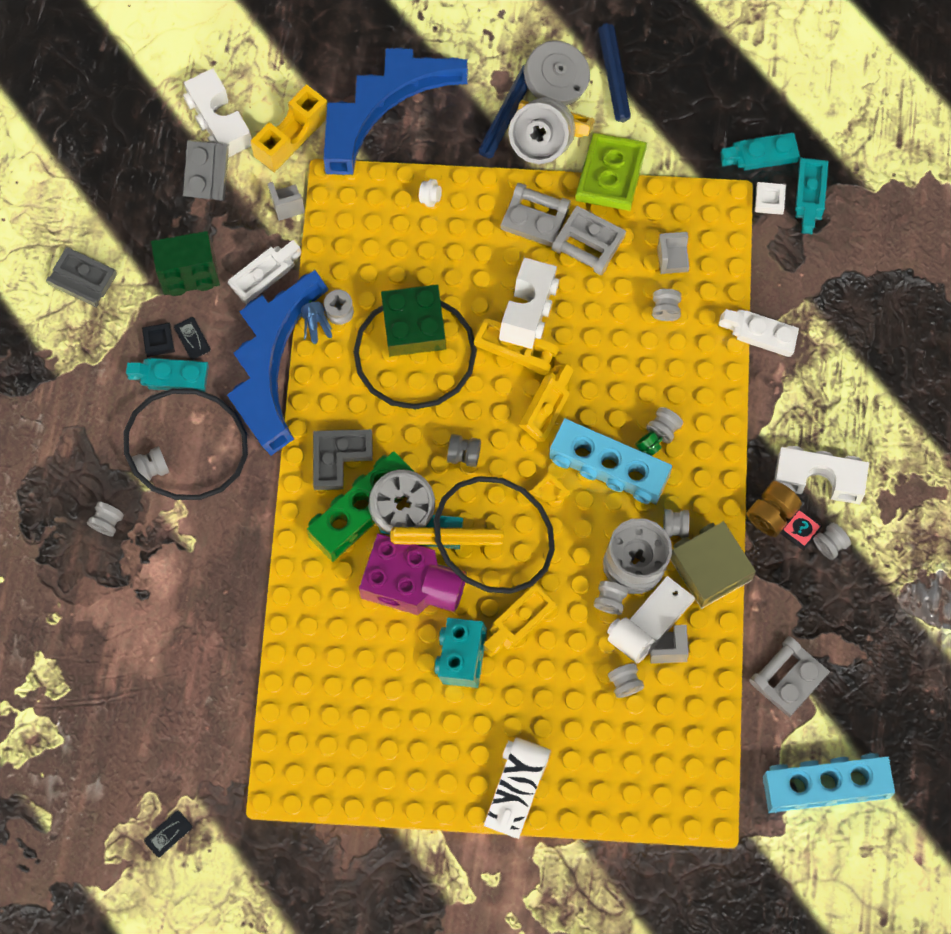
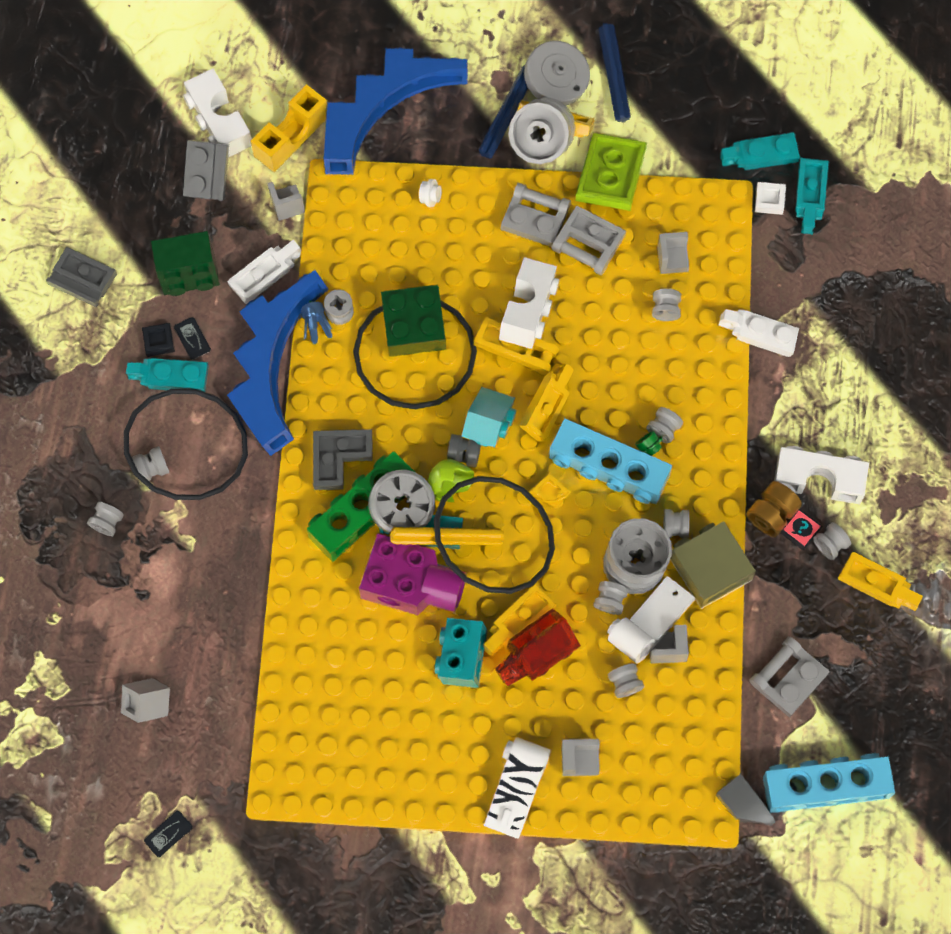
(145, 700): none -> light grey panel
(447, 475): none -> lime hair
(489, 417): none -> teal brick
(537, 648): none -> clear red hinge
(580, 757): none -> light grey panel
(744, 802): none -> dark grey slope
(879, 582): none -> yellow hinge

